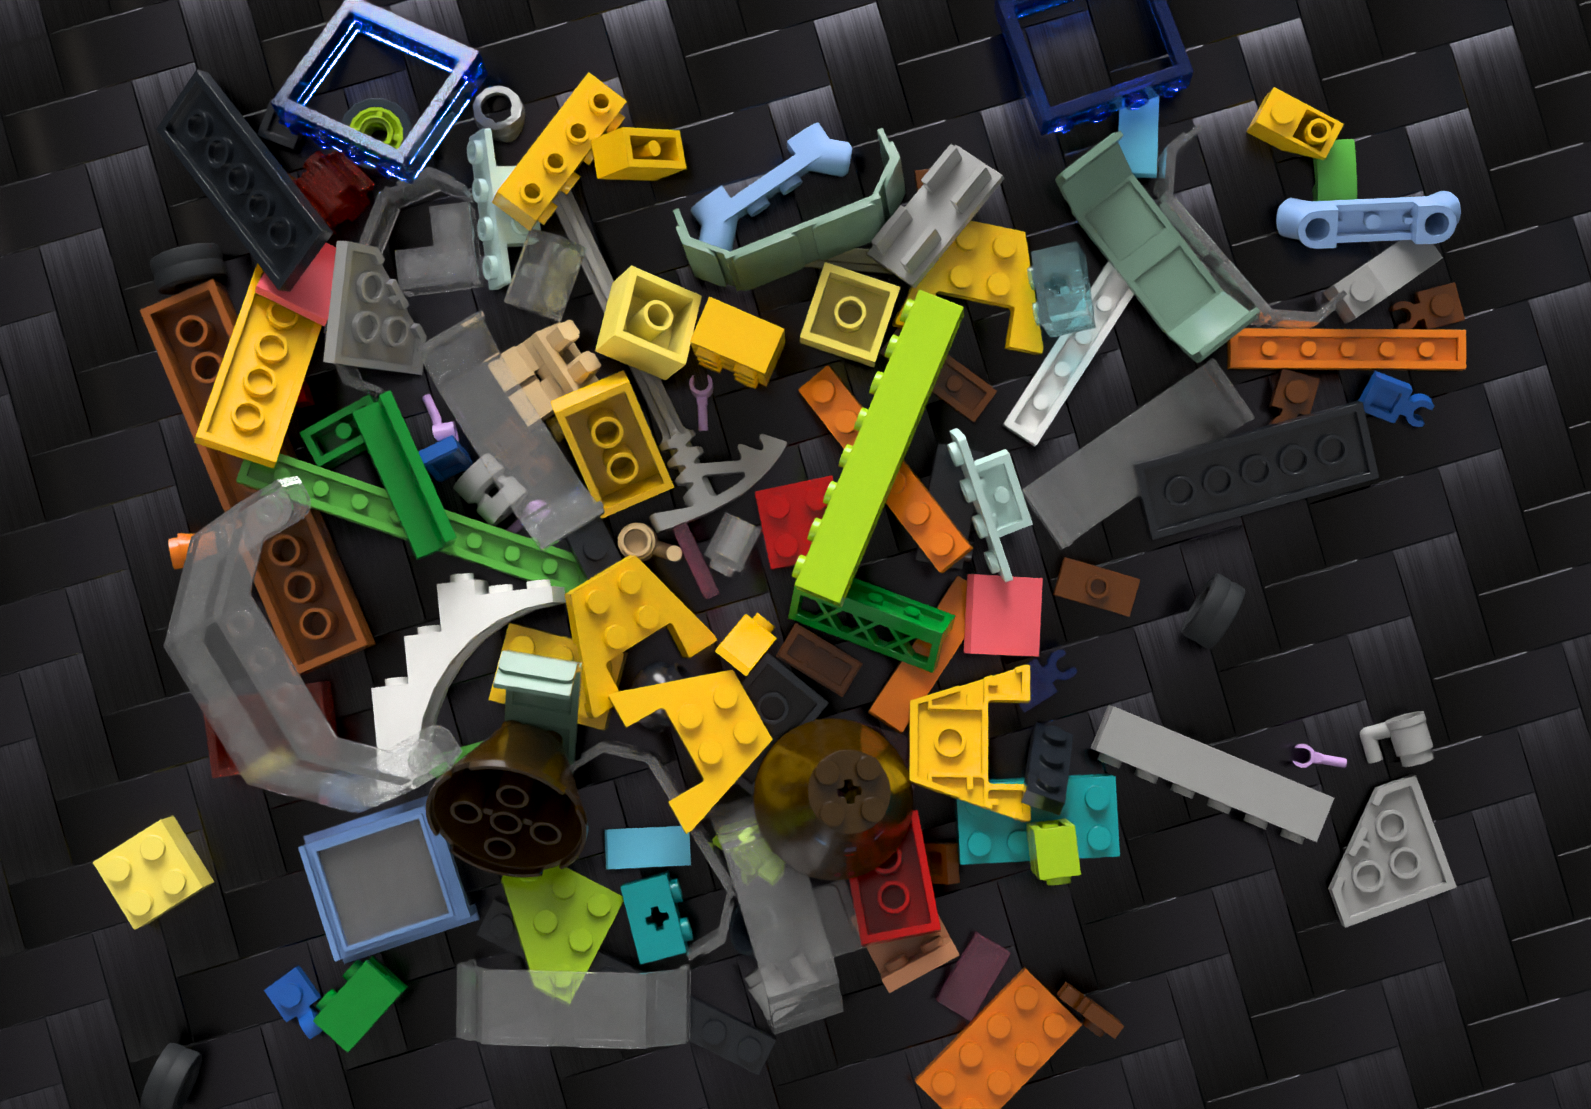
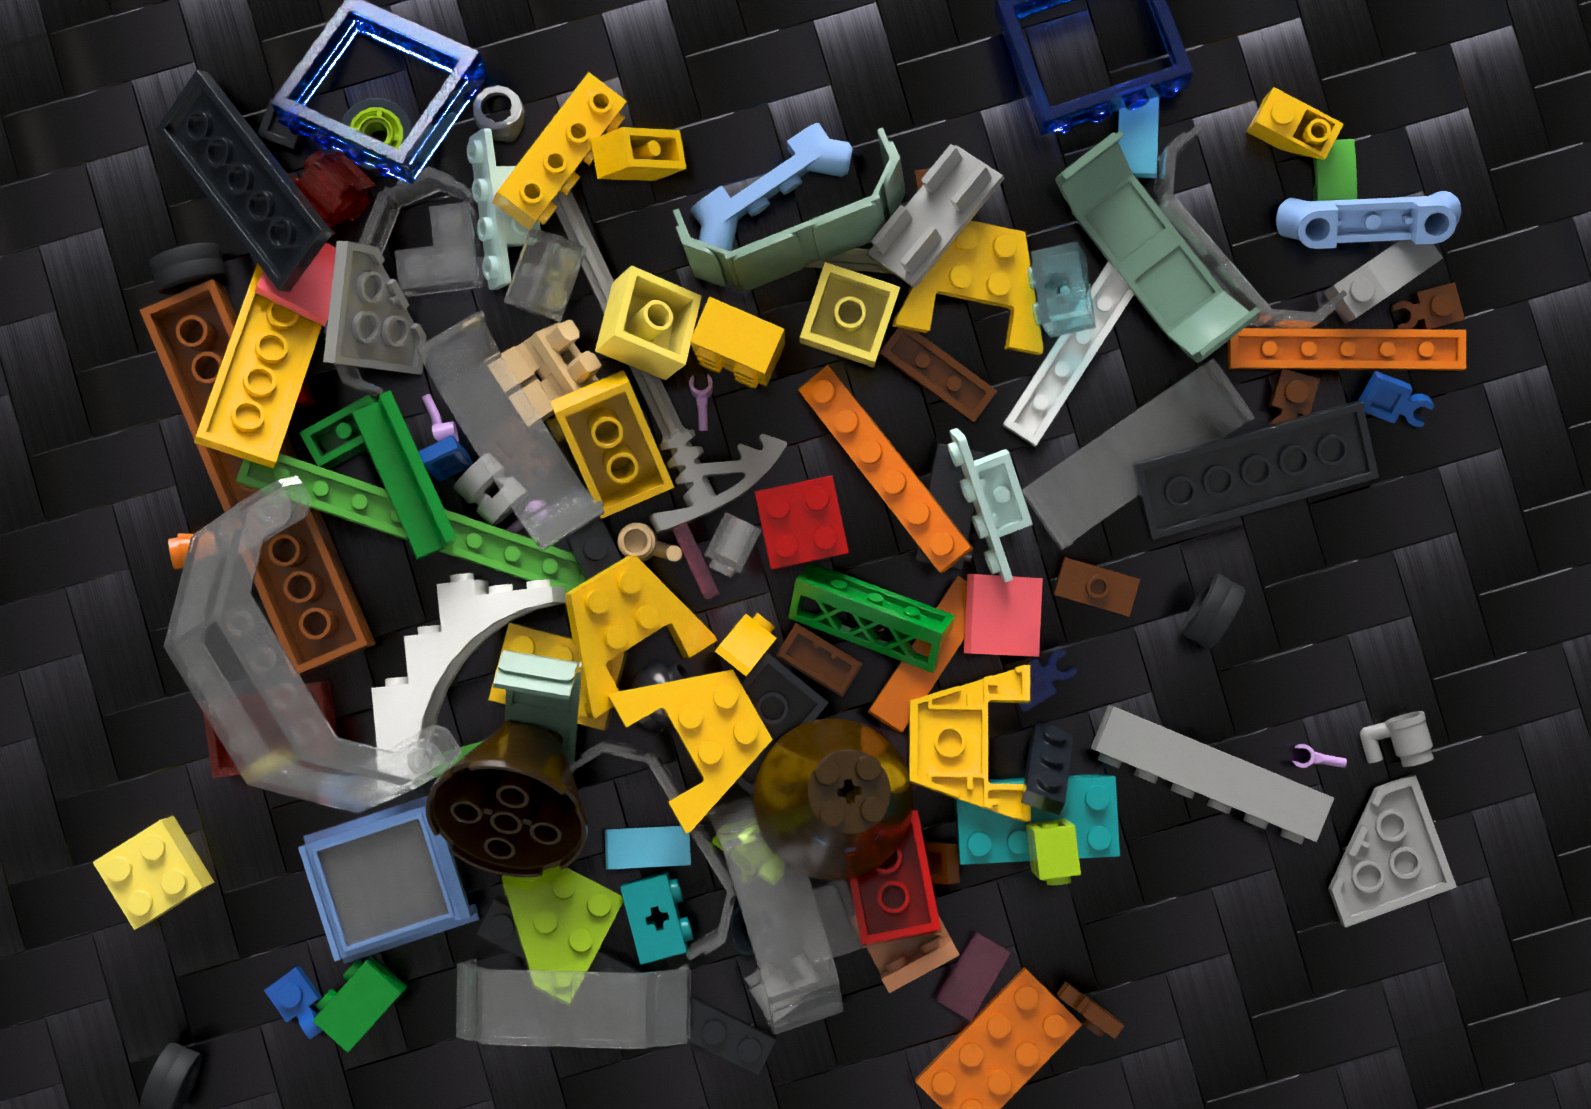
(879, 449): lime brick -> none

